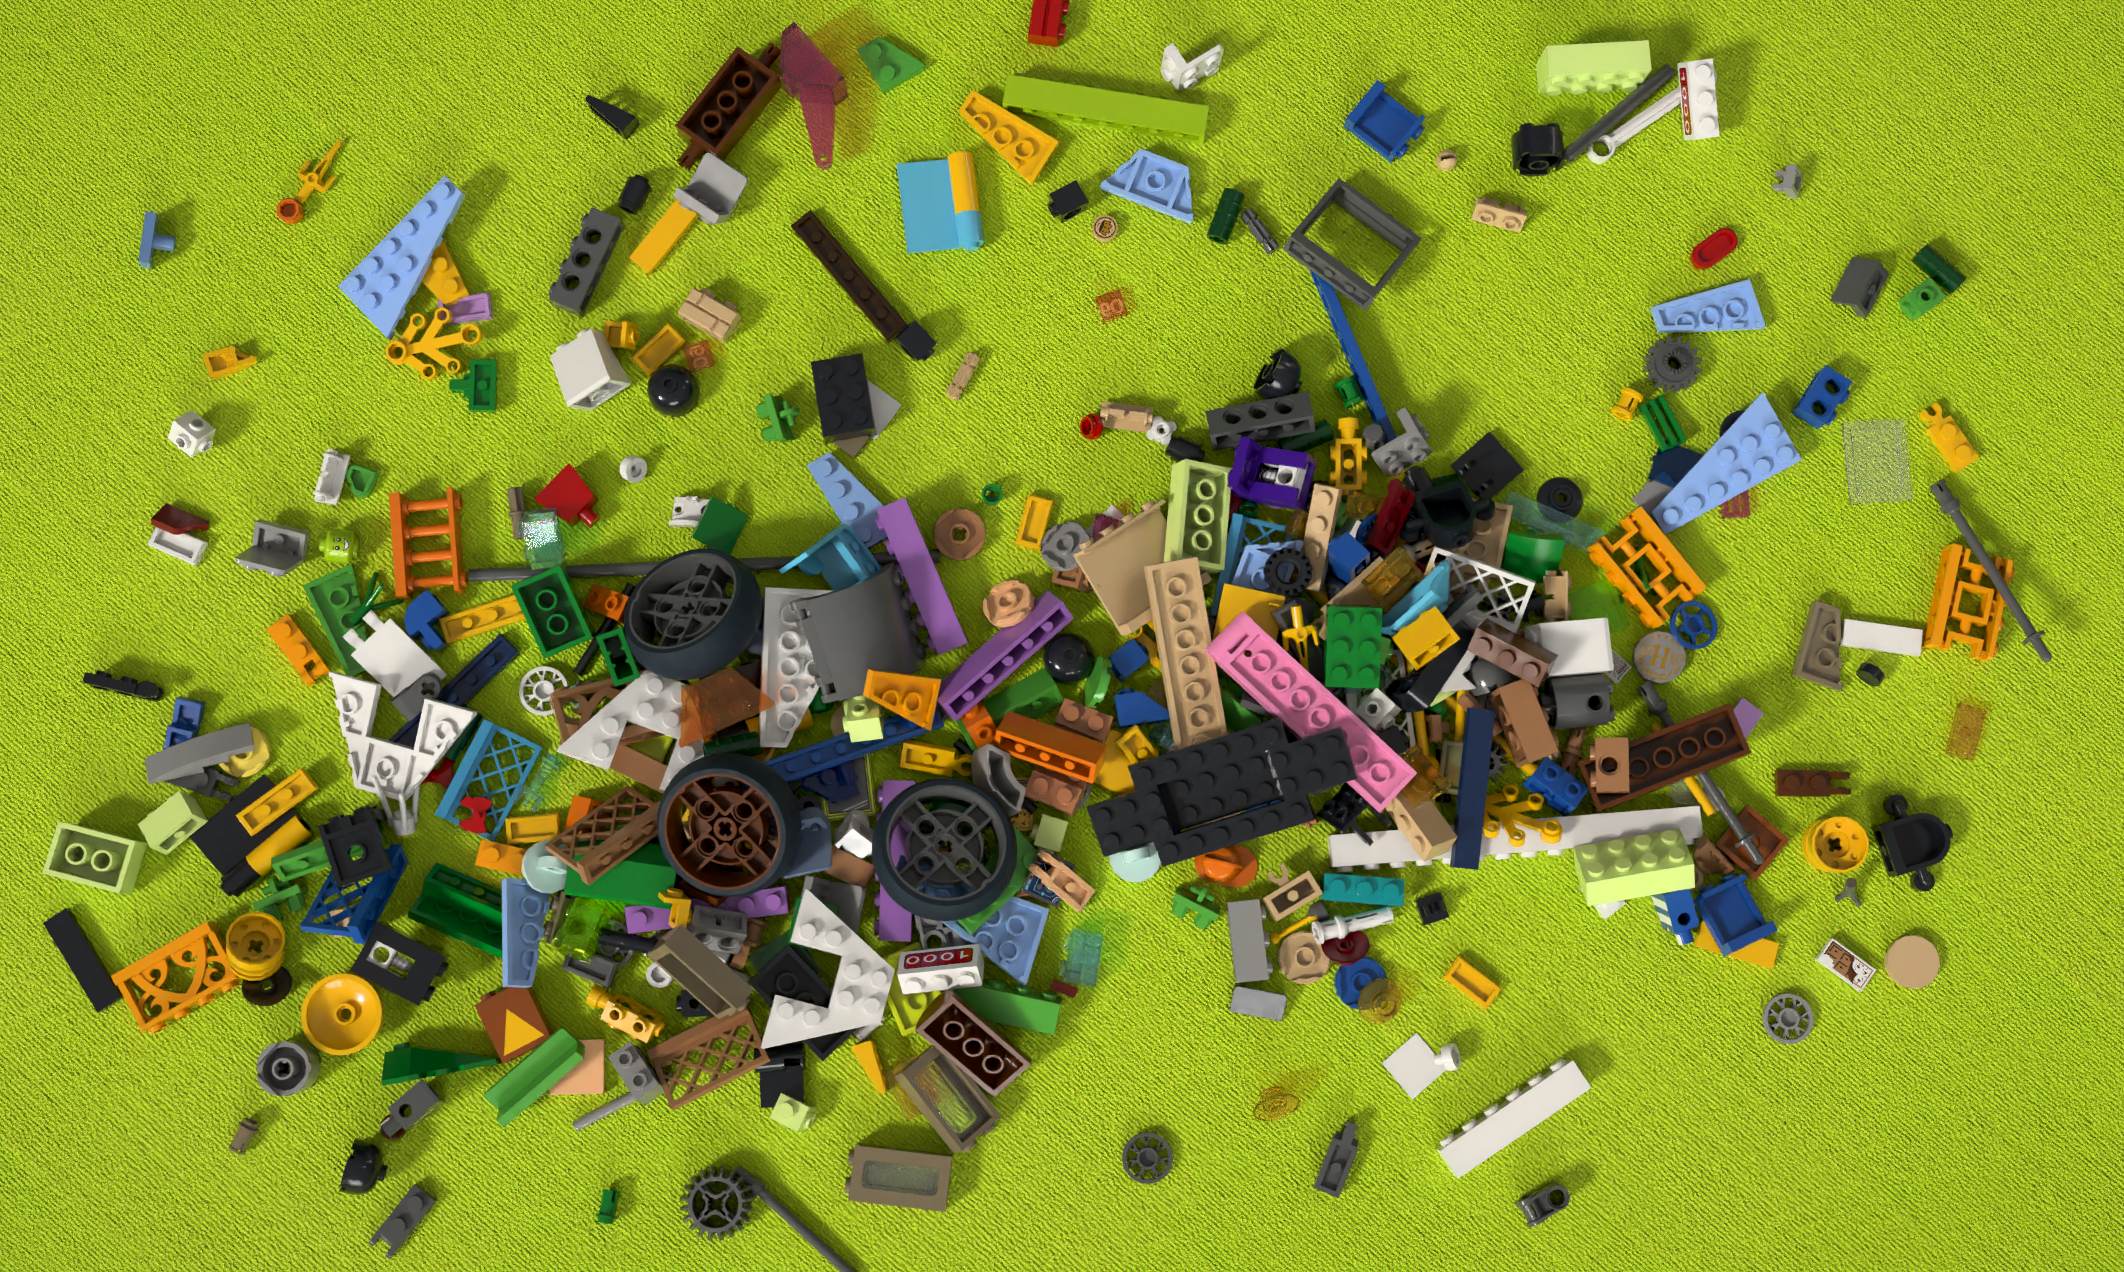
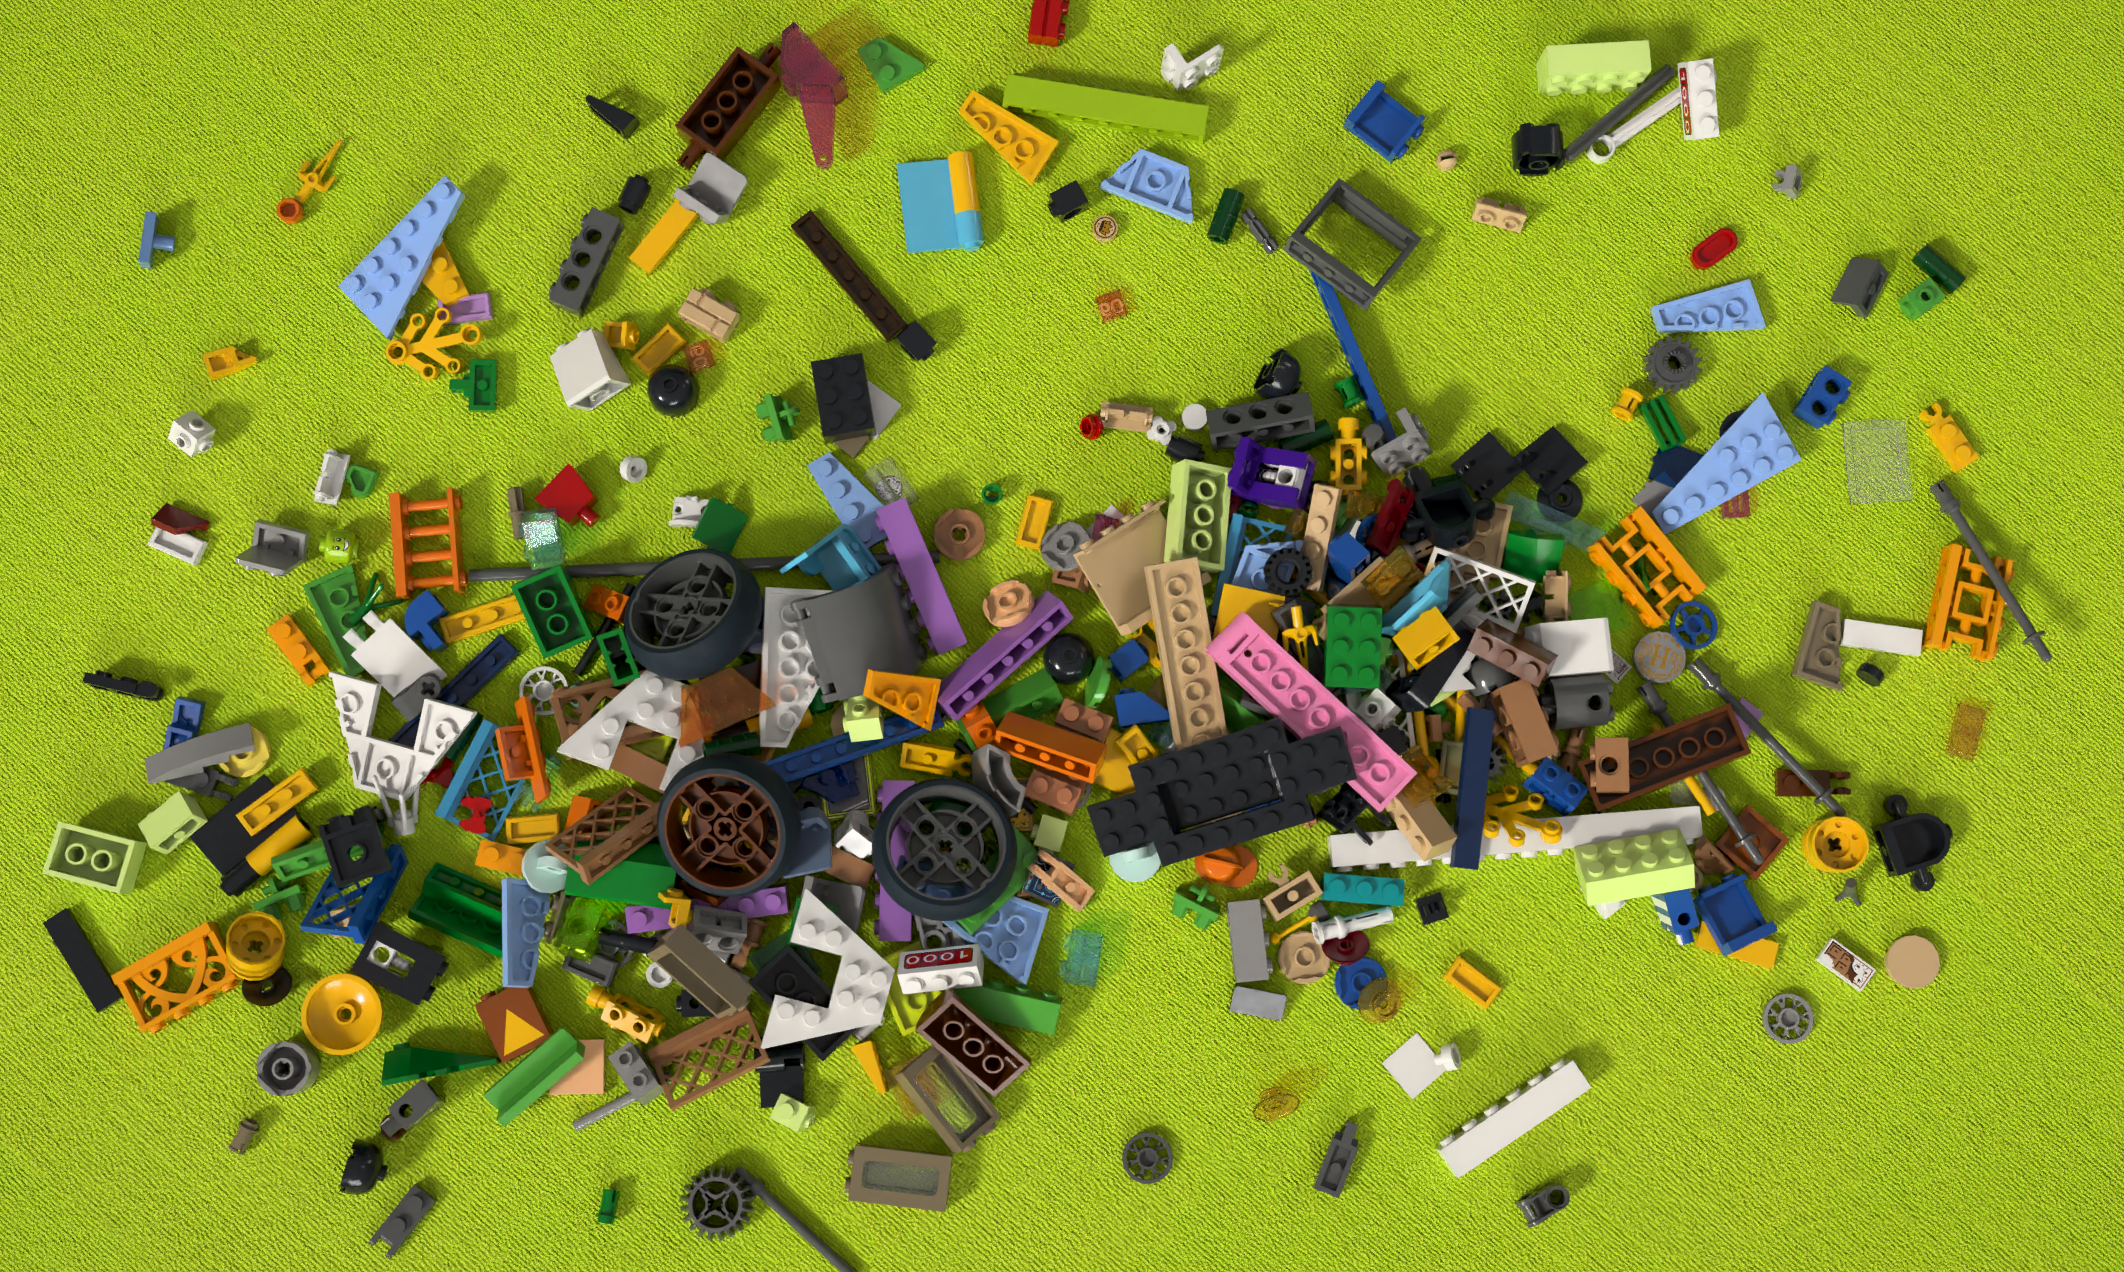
(522, 752): none -> orange bracket
(889, 482): none -> clear slope
(963, 376): tan axle -> none
(1064, 988): clear red tile -> none
(1194, 417): none -> white tile
(1550, 460): none -> black plate
(1713, 682): none -> dark grey bar

